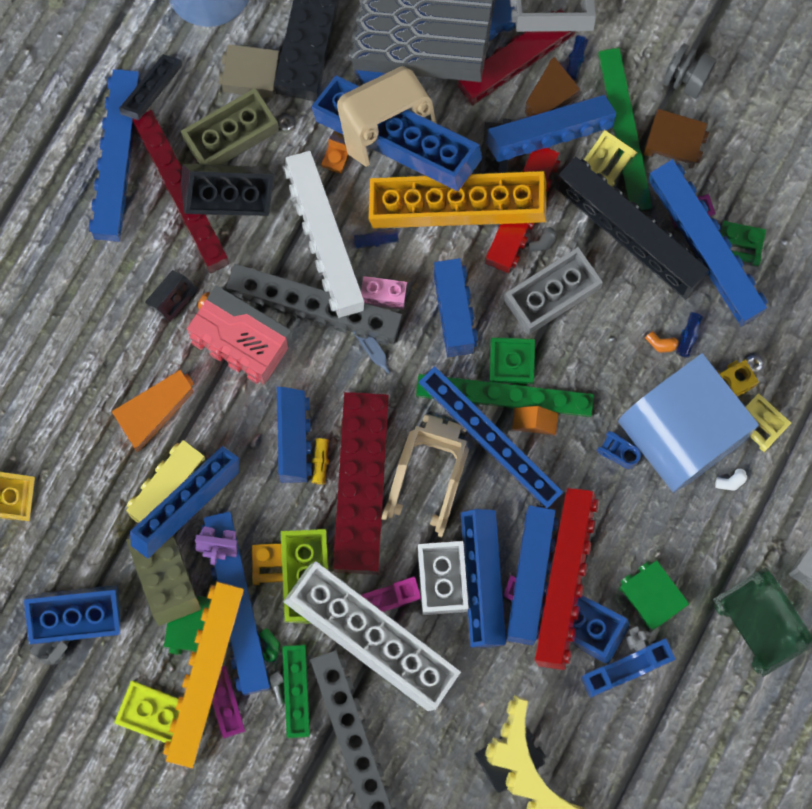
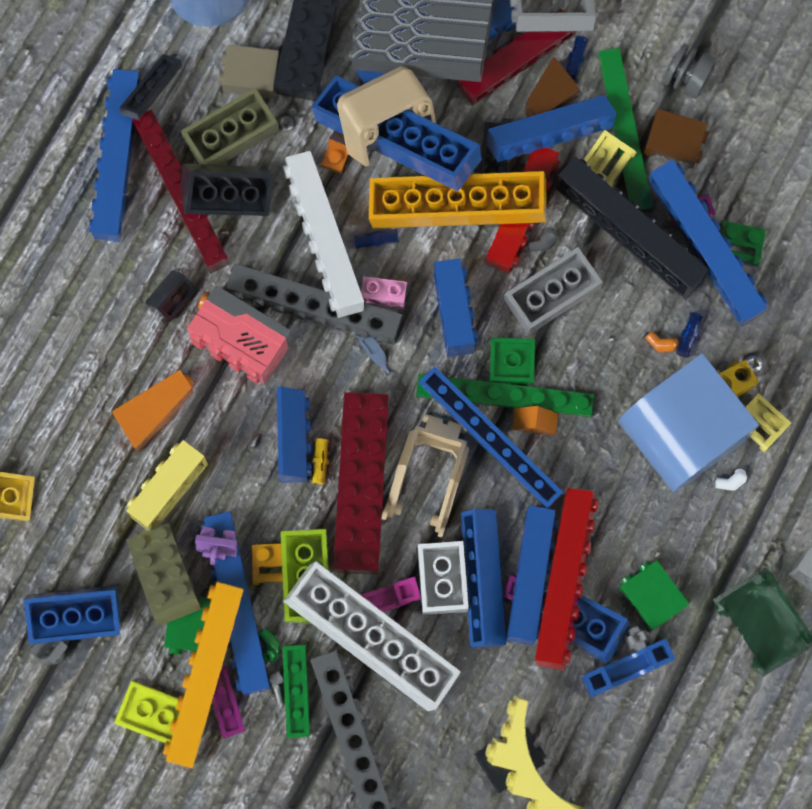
(184, 502): blue brick -> none
(618, 450): blue piece -> none

